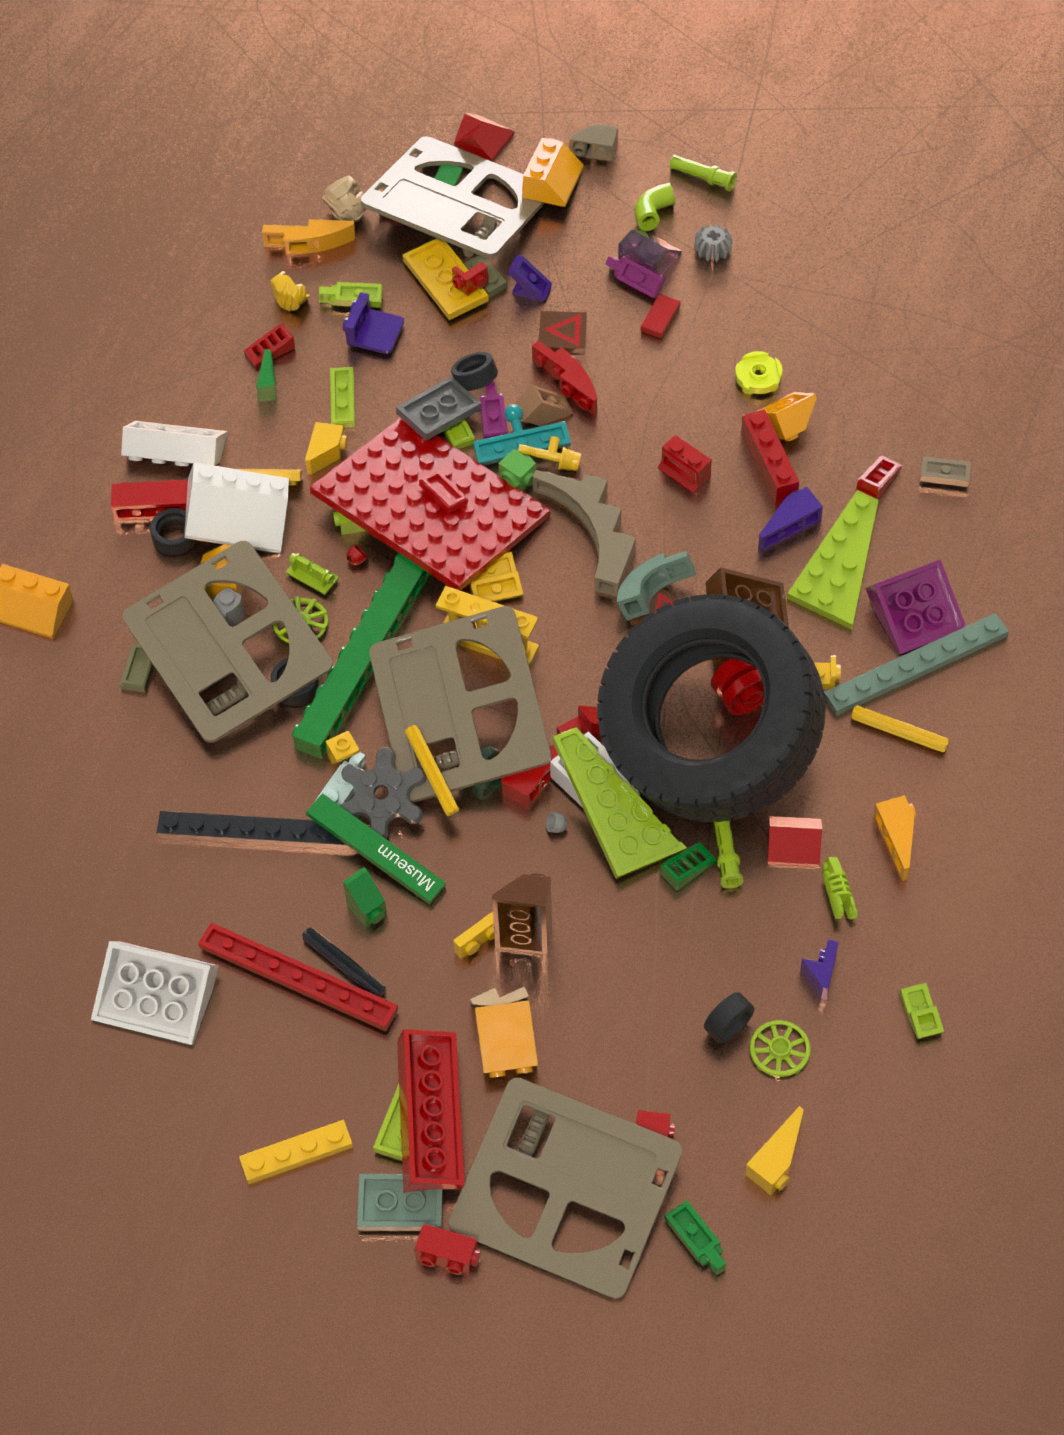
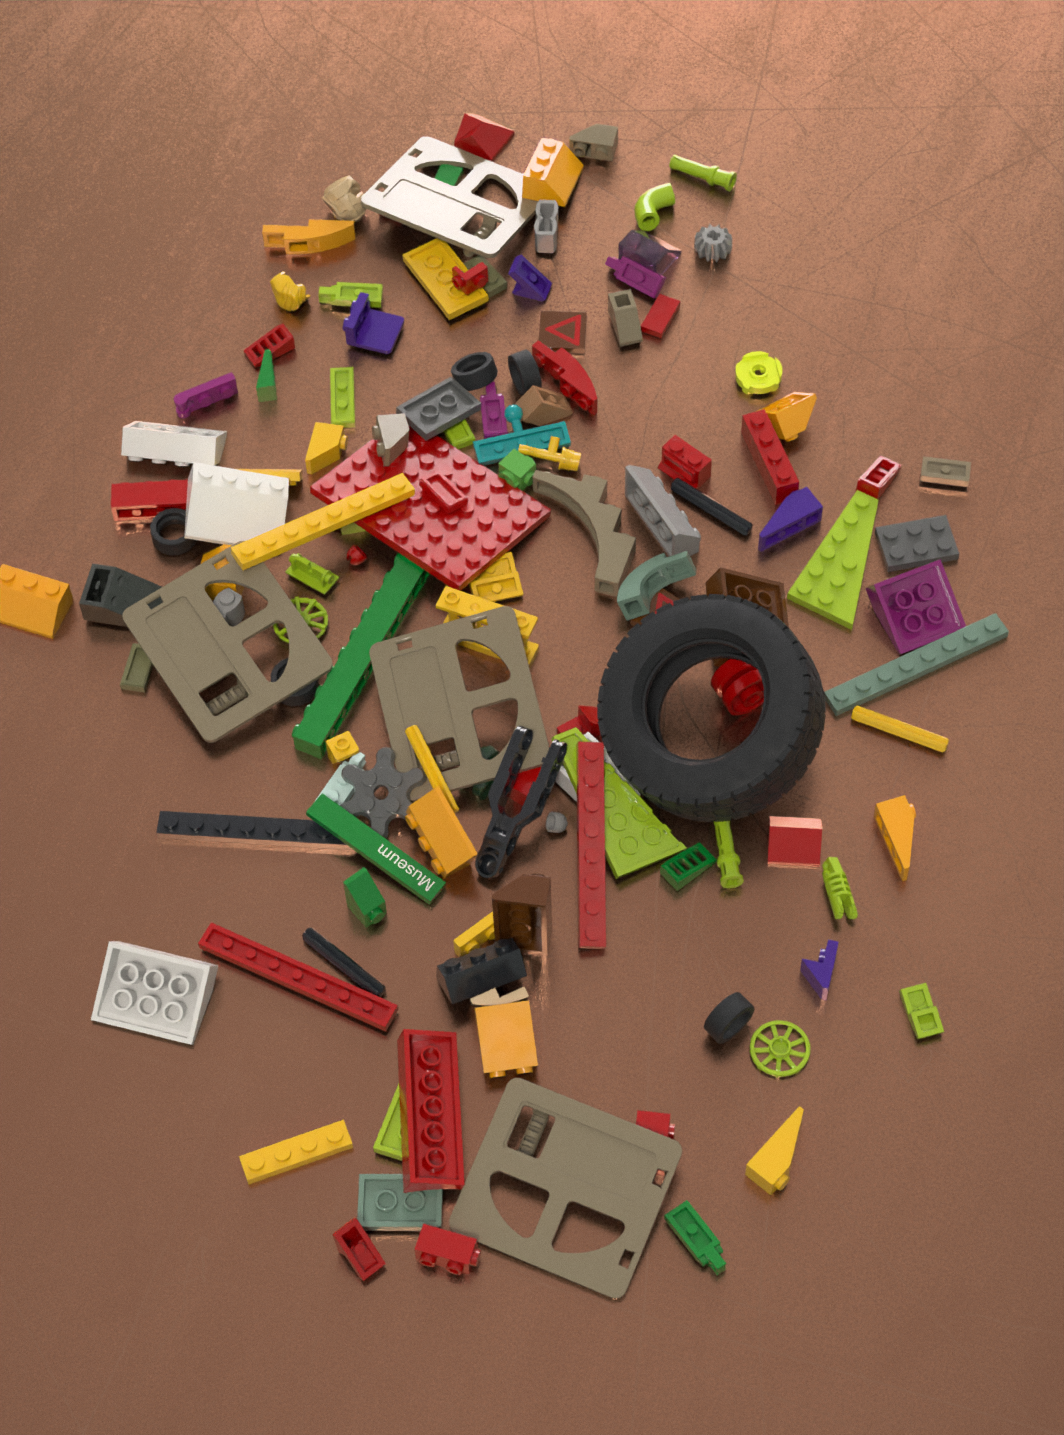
(111, 592): none -> pearl dark grey slope
(205, 394): none -> magenta plate
(322, 521): none -> yellow plate
(358, 1248): none -> red slope
(391, 436): none -> slope
(440, 833): none -> light orange slope
(481, 970): none -> black slope
(502, 830): none -> black piece
(524, 371): none -> black tyre
(546, 226): none -> light grey brick
(591, 845): none -> red plate
(624, 317): none -> dark tan slope
(660, 512): none -> light grey slope
(711, 506): none -> black axle
(829, 673): yellow bracket -> none
(916, 543): none -> dark grey plate

